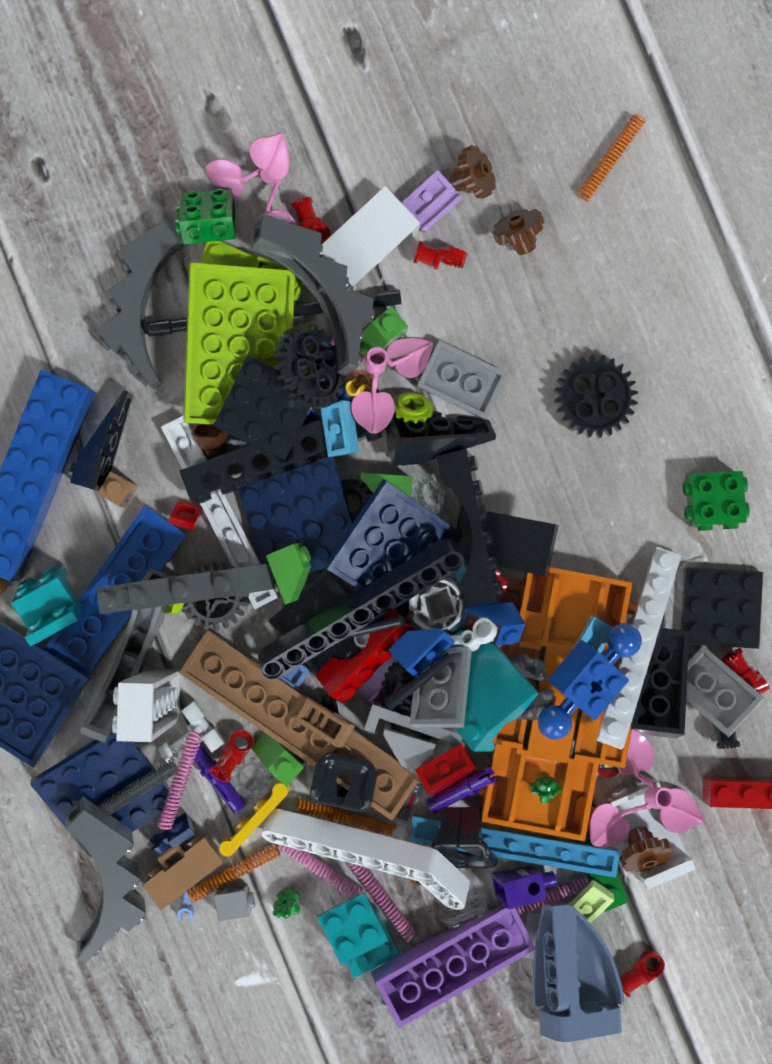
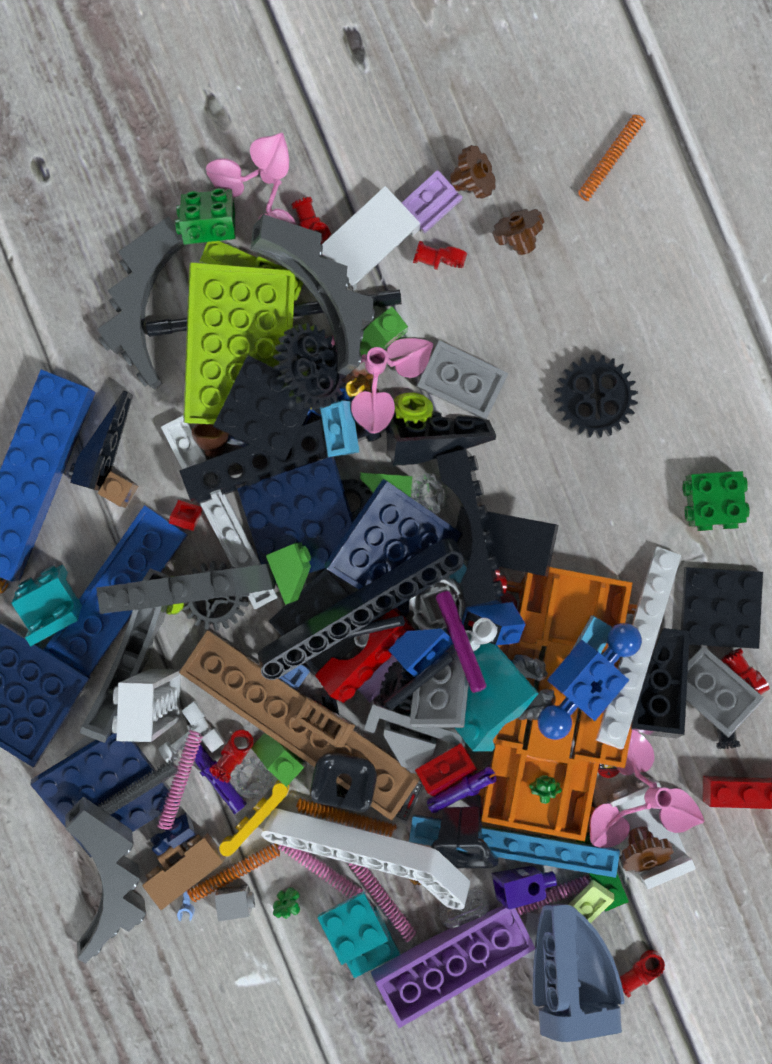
(461, 641): none -> magenta axle

